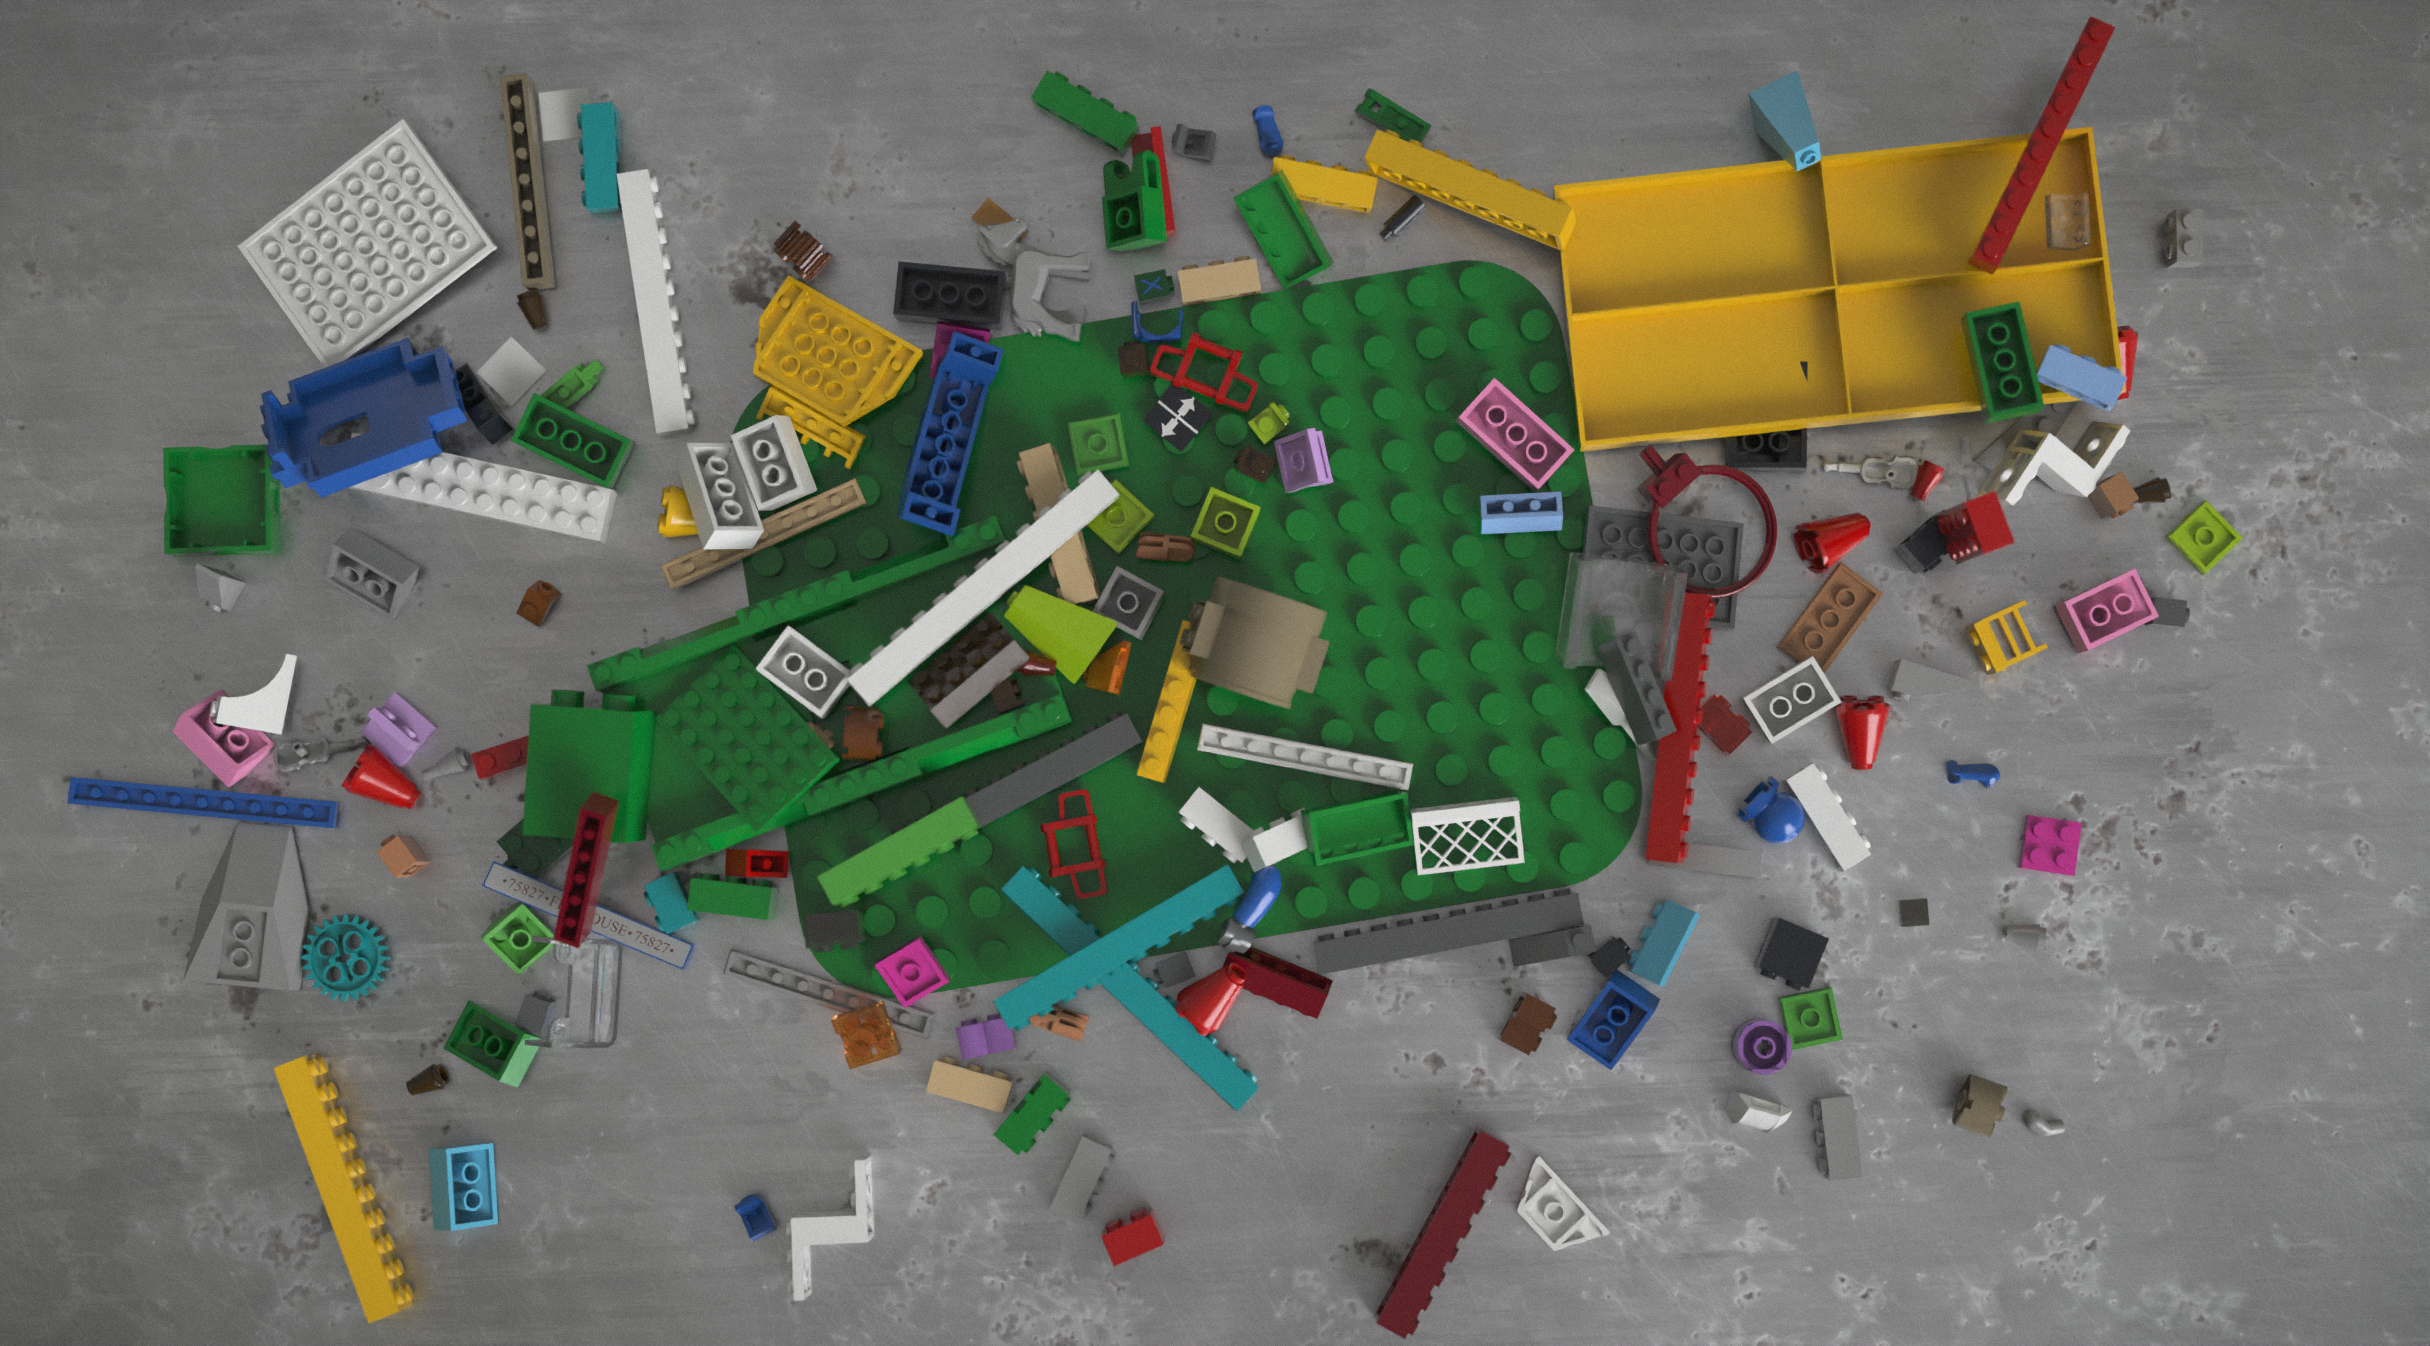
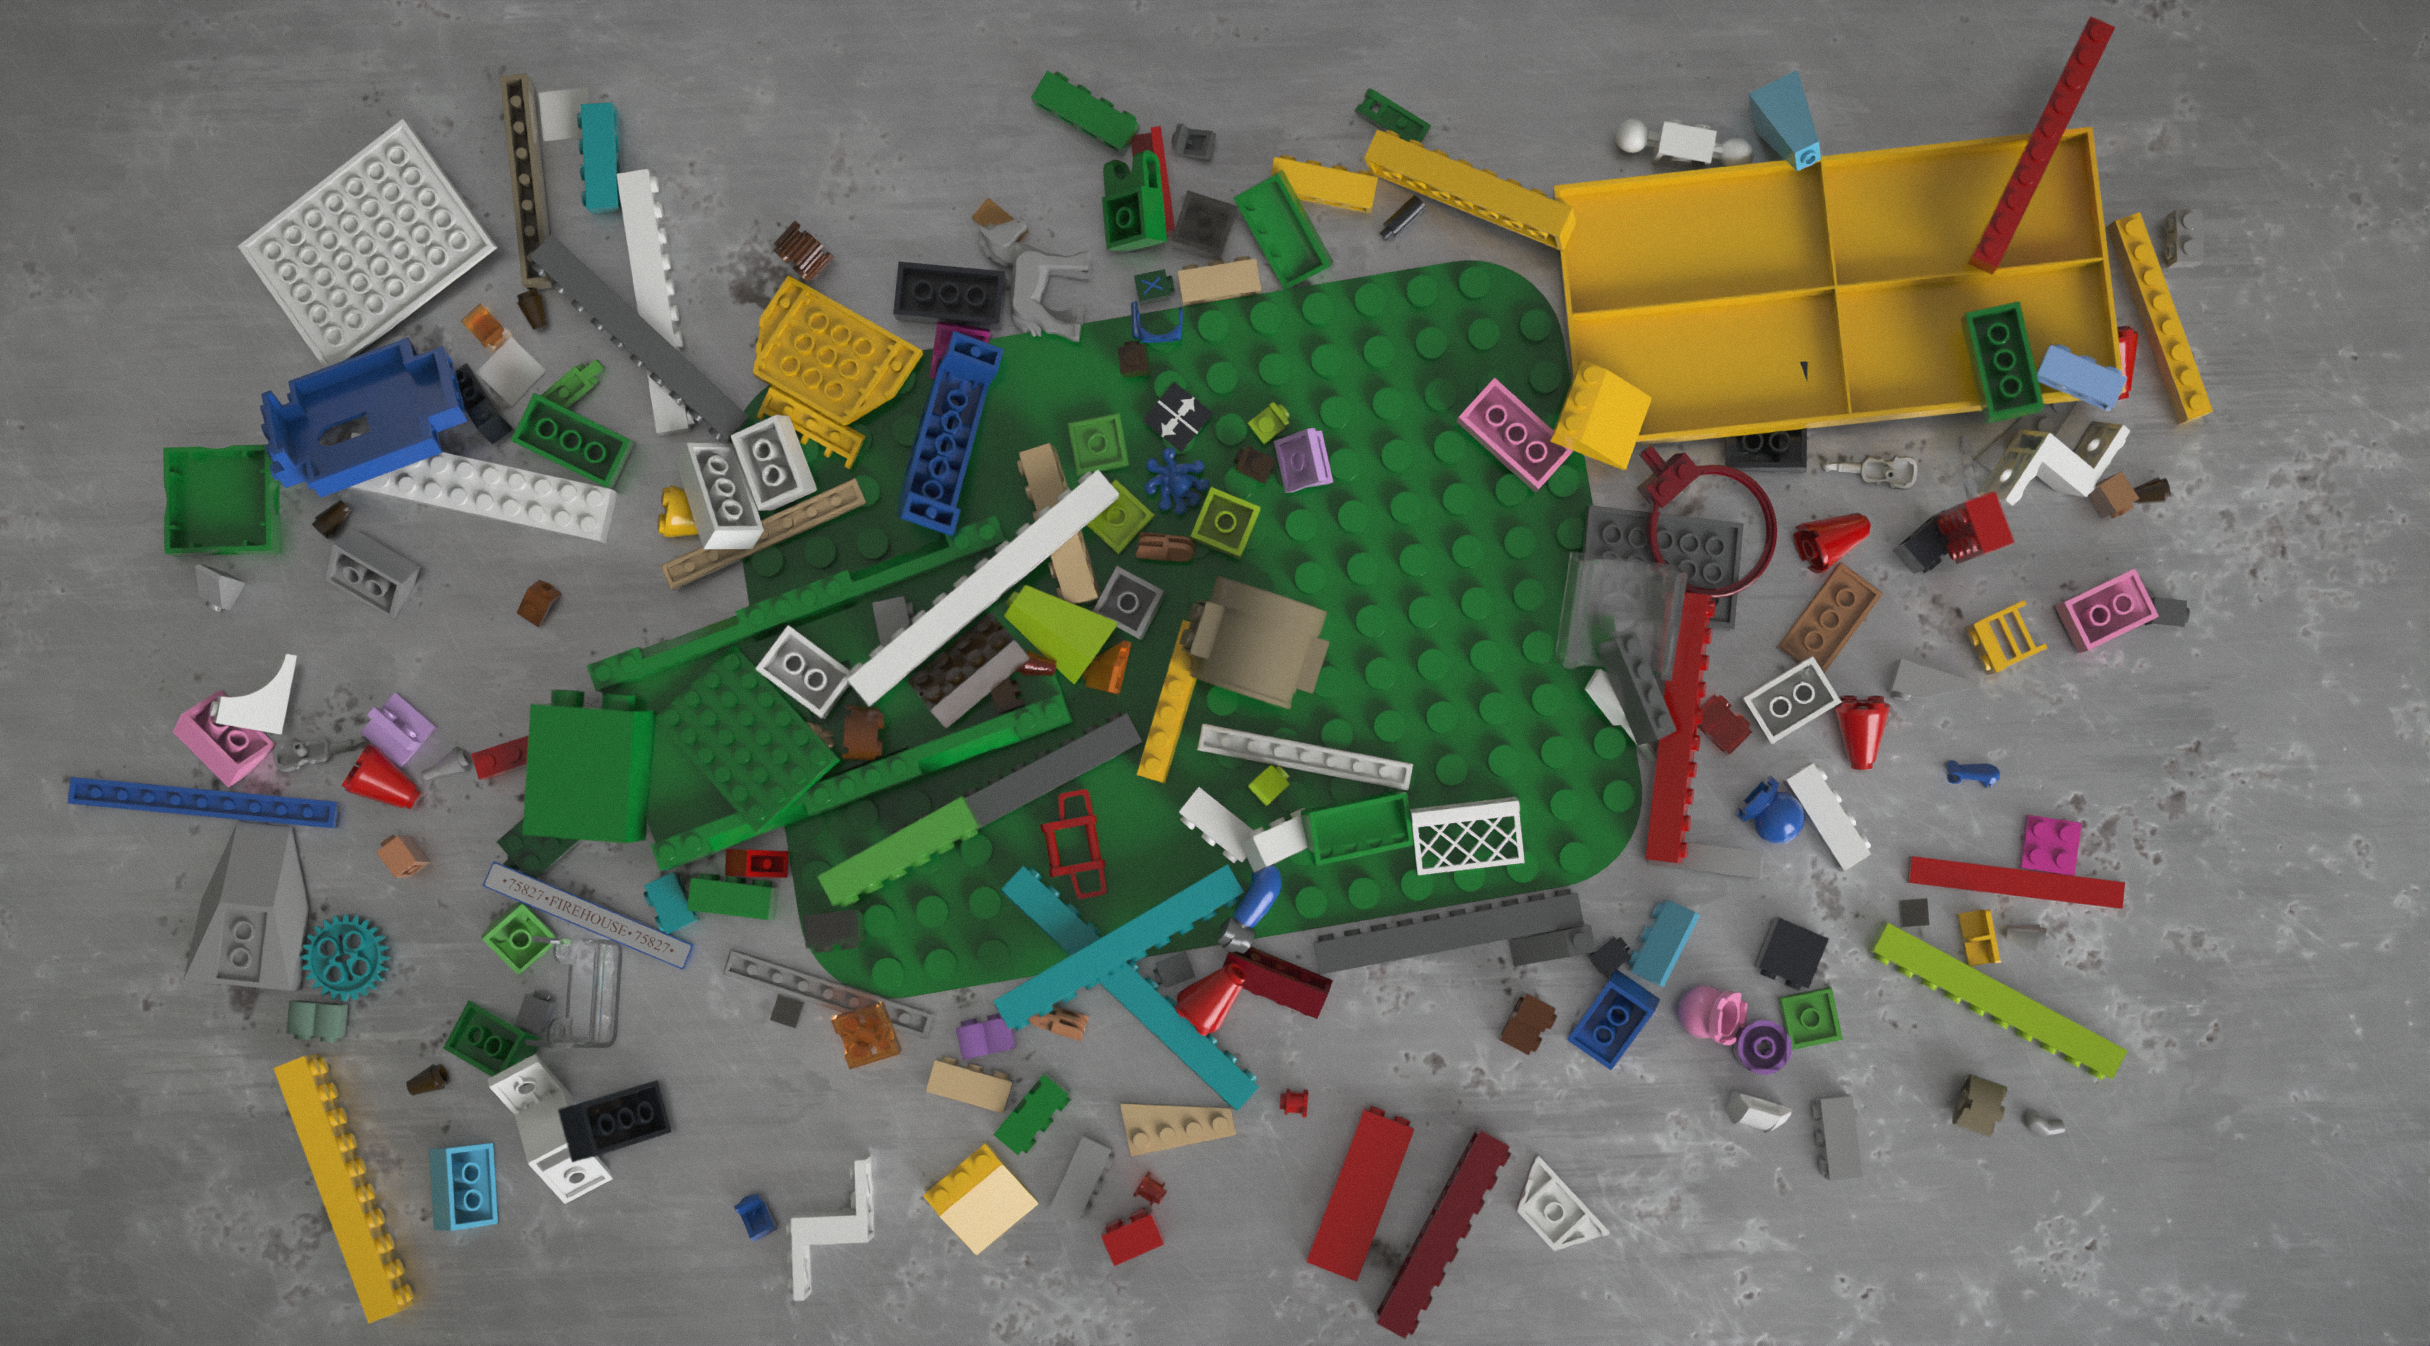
(317, 1019): none -> sand green brick
(331, 519): none -> dark brown cone
(483, 326): none -> clear orange bracket
(541, 1128): none -> white bracket
(585, 869): dark red brick -> none
(614, 1121): none -> black brick
(639, 338): none -> dark grey brick
(787, 1010): none -> clear smoke tile
(892, 616): none -> light grey slope
(912, 971): dark pink plate -> none
(980, 1198): none -> slope
(1150, 1190): none -> clear red brick
(1170, 1126): none -> tan wing
(1175, 481): none -> blue animal
(1204, 226): none -> clear smoke brick
(1217, 394): red bar -> none
(1268, 133): blue piece -> none
(1269, 784): none -> lime slope
(1294, 1102): none -> red brick
(1360, 1193): none -> red brick
(1521, 512): light blue brick -> none
(1601, 416): none -> yellow slope
(1682, 145): none -> white brick
(1712, 1013): none -> bright pink tile
(1926, 479): red cone -> none
(1978, 937): none -> yellow panel
(1998, 1001): none -> lime brick
(2016, 882): none -> red tile
(2067, 221): clear bracket -> none
(2159, 318): none -> yellow brick
(2204, 537): lime tile -> none

